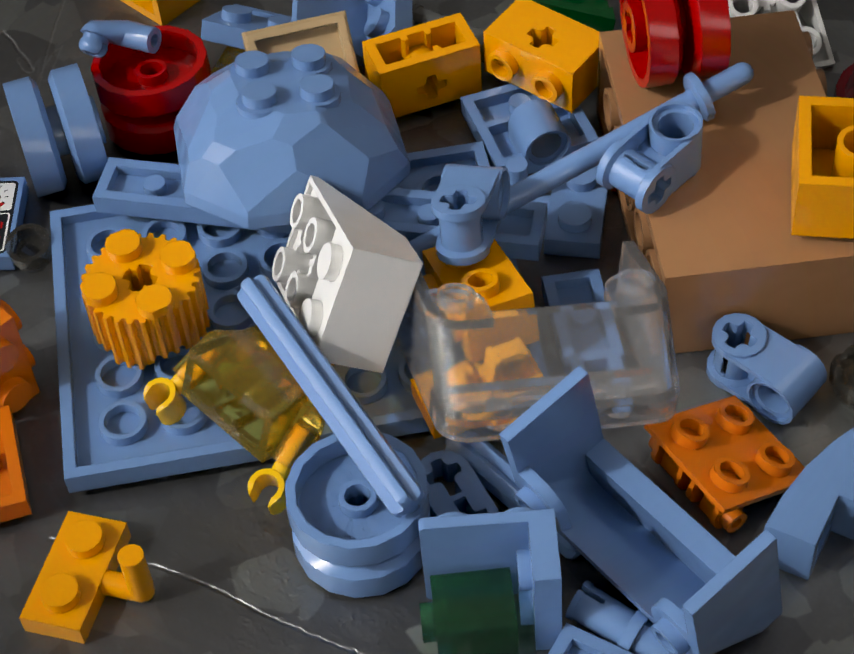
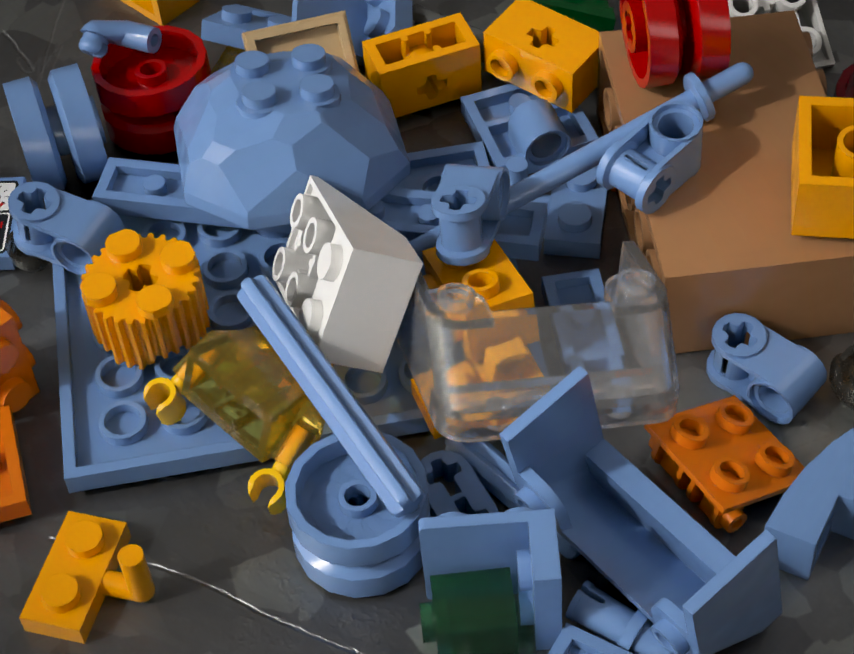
(66, 231): none -> medium blue piece

